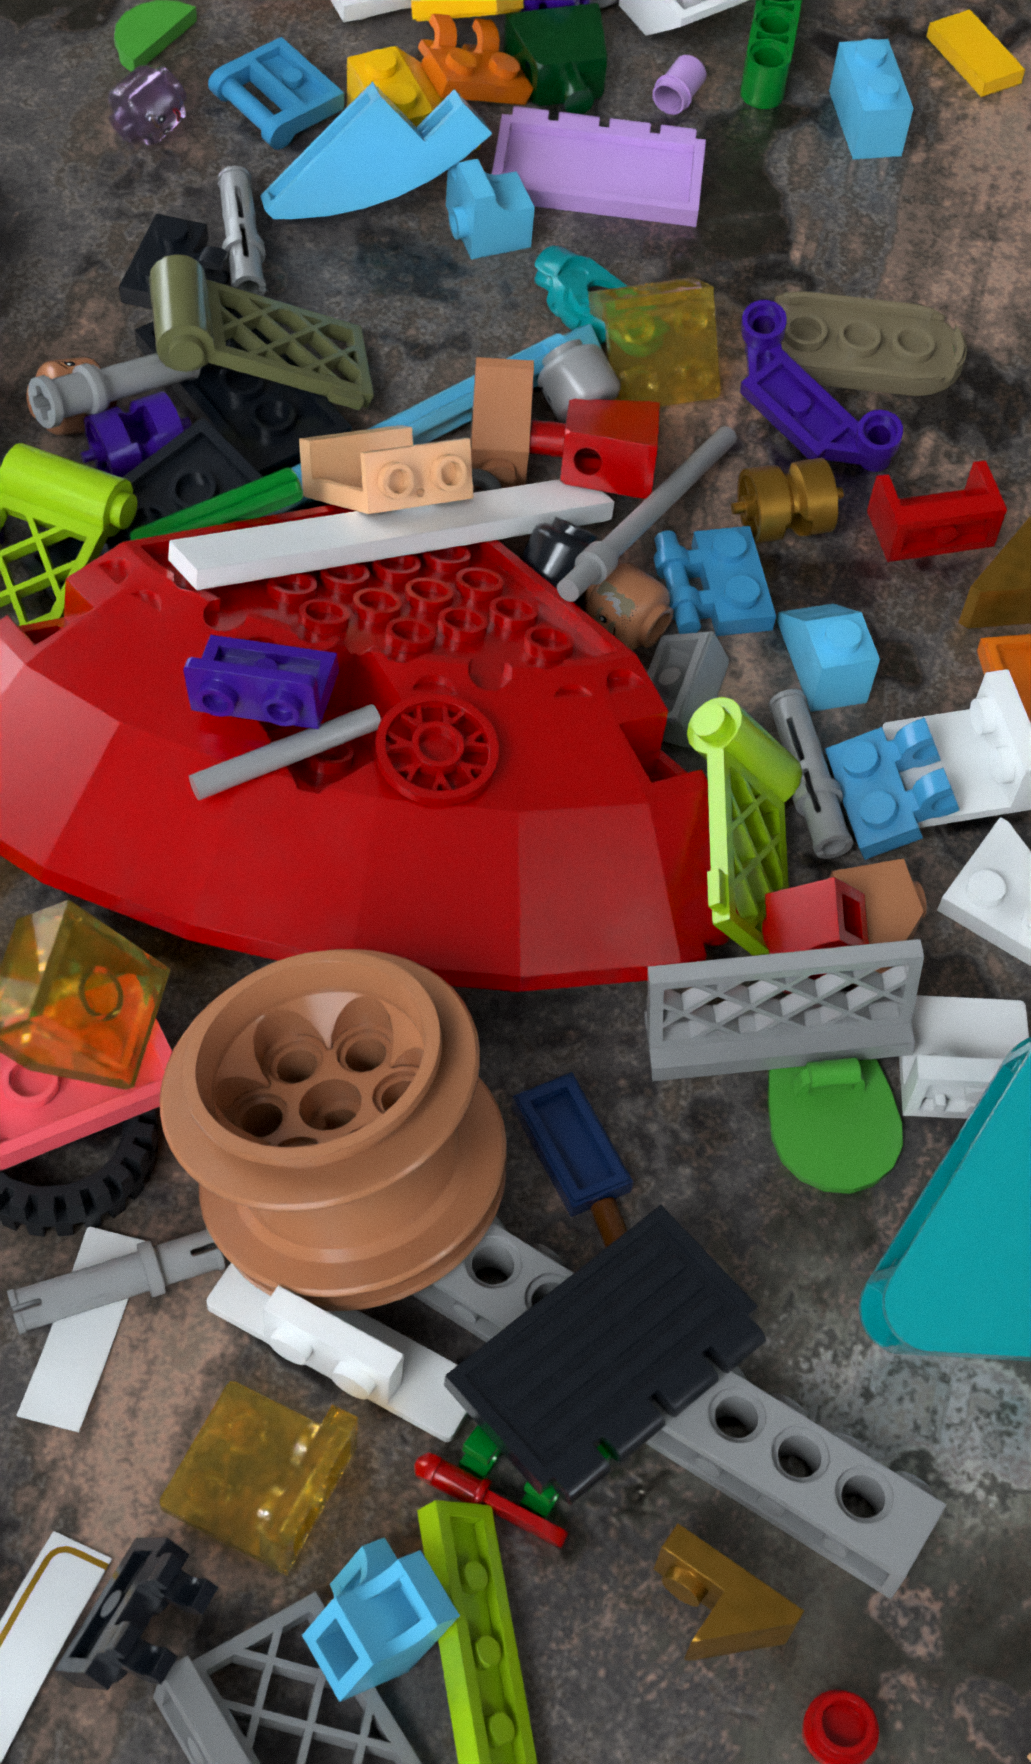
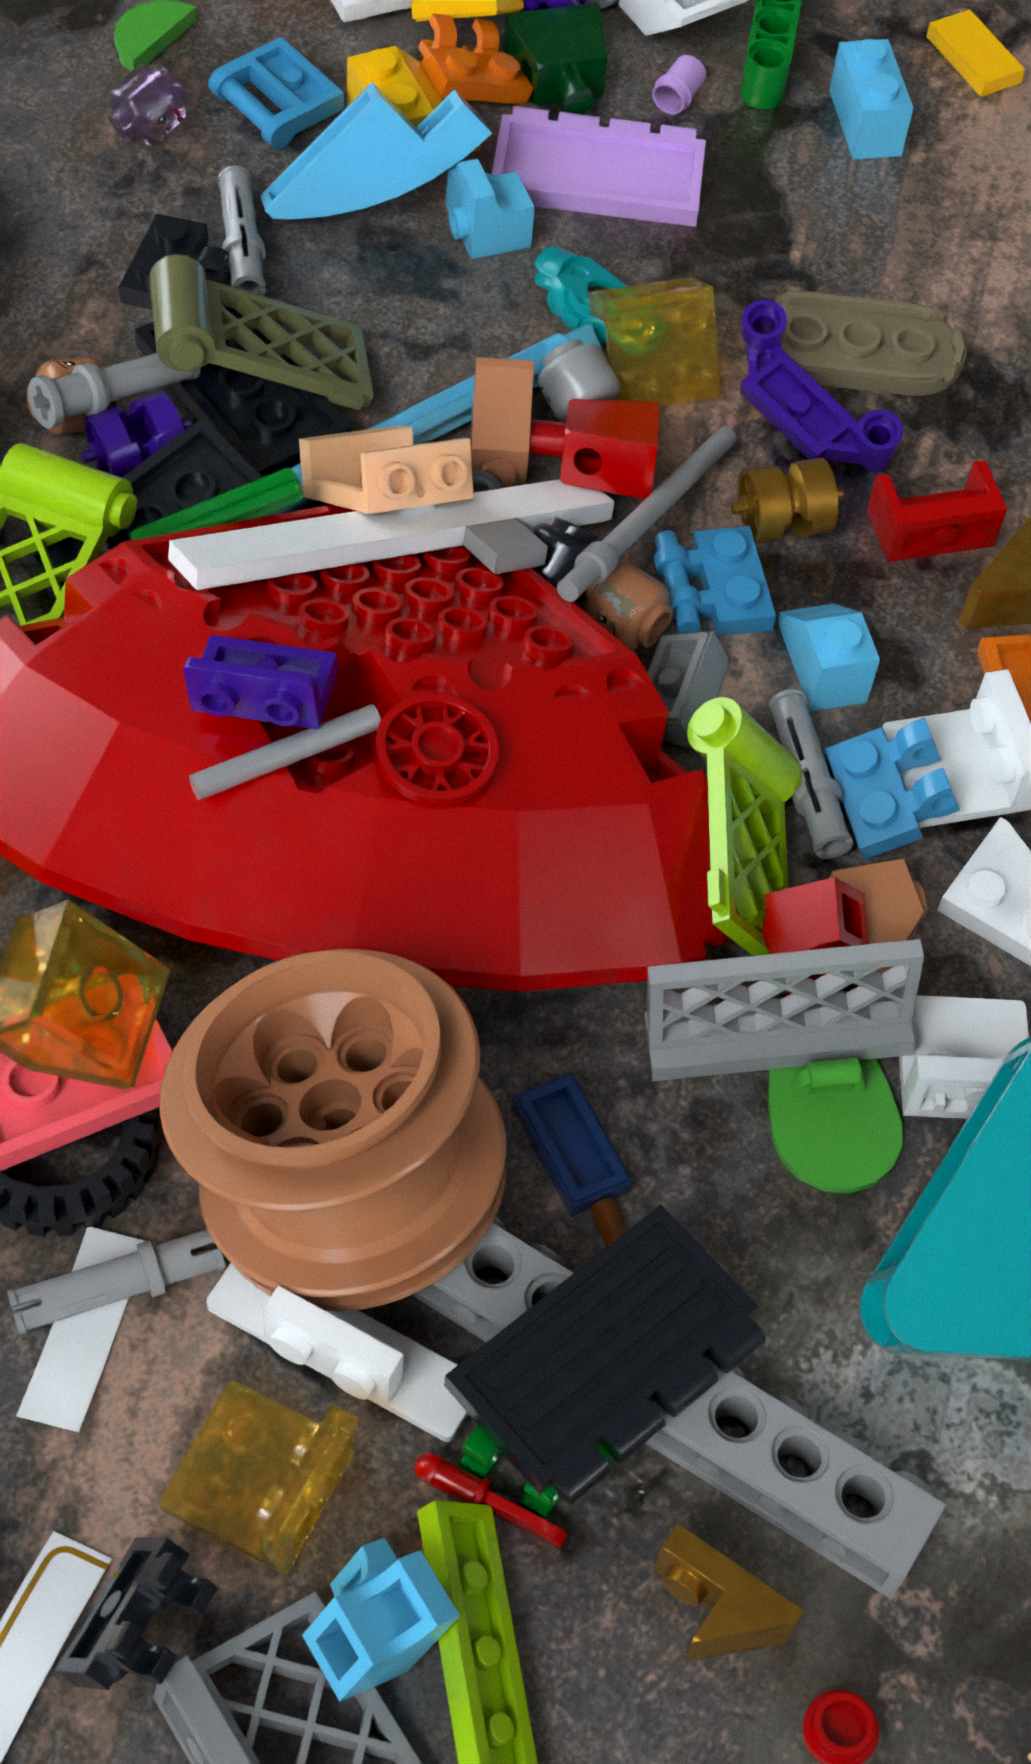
(505, 546): none -> light grey tile

